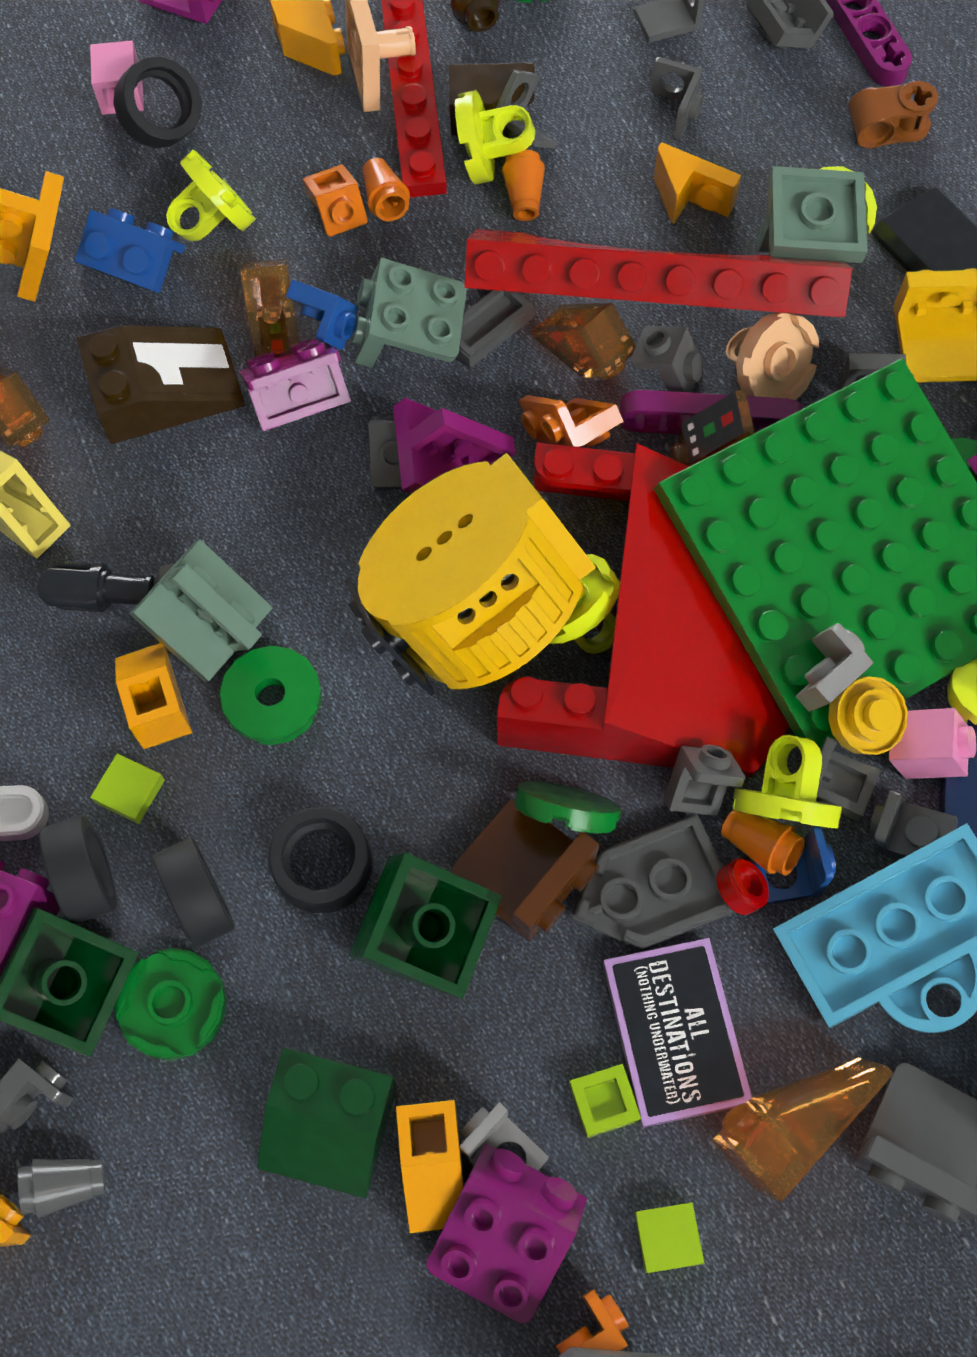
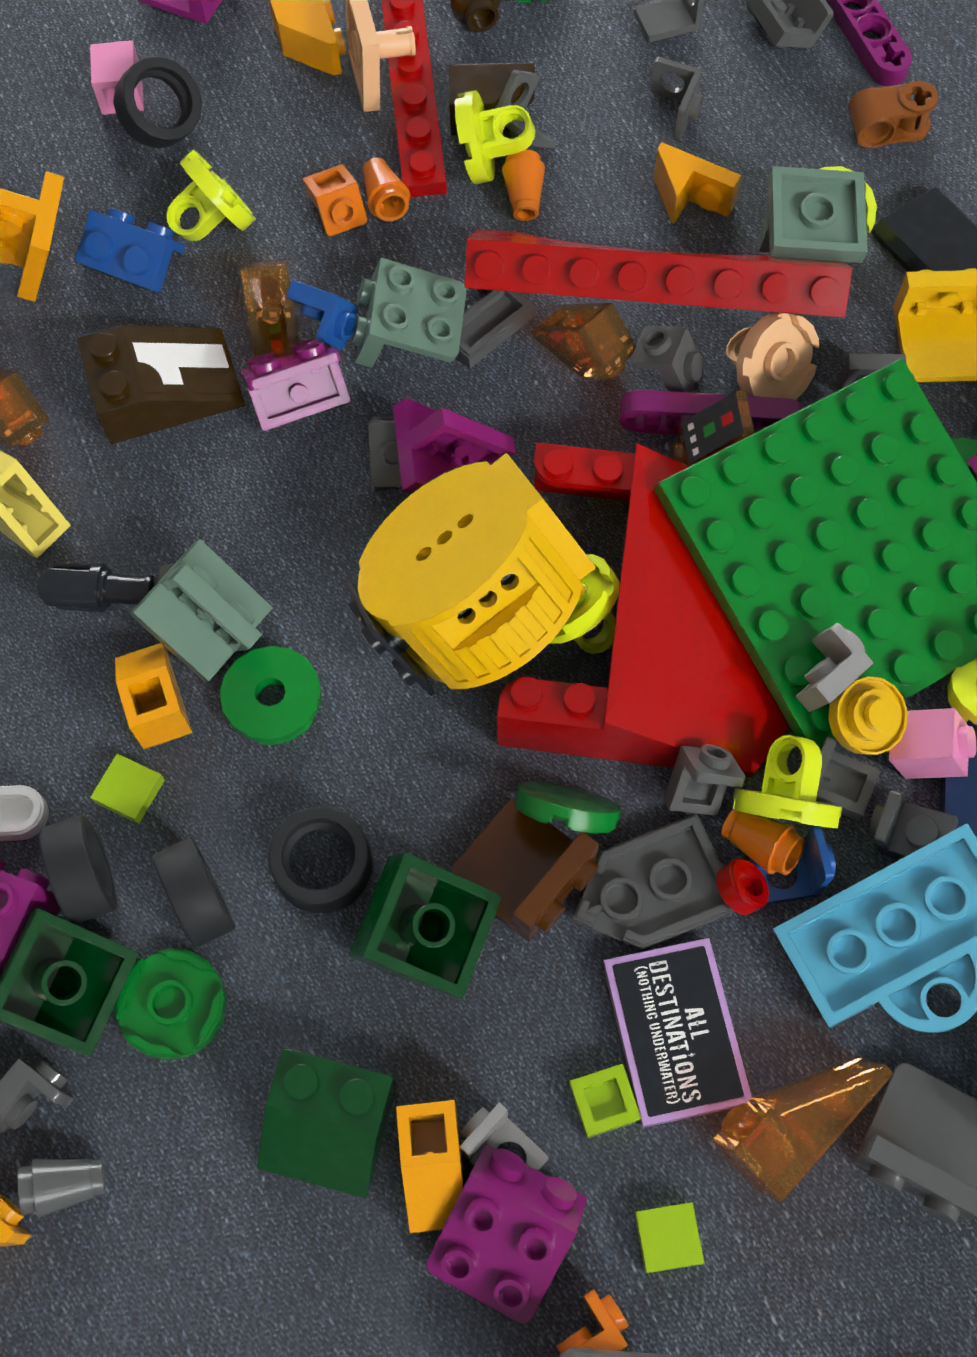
(568, 424): orange bracket -> none

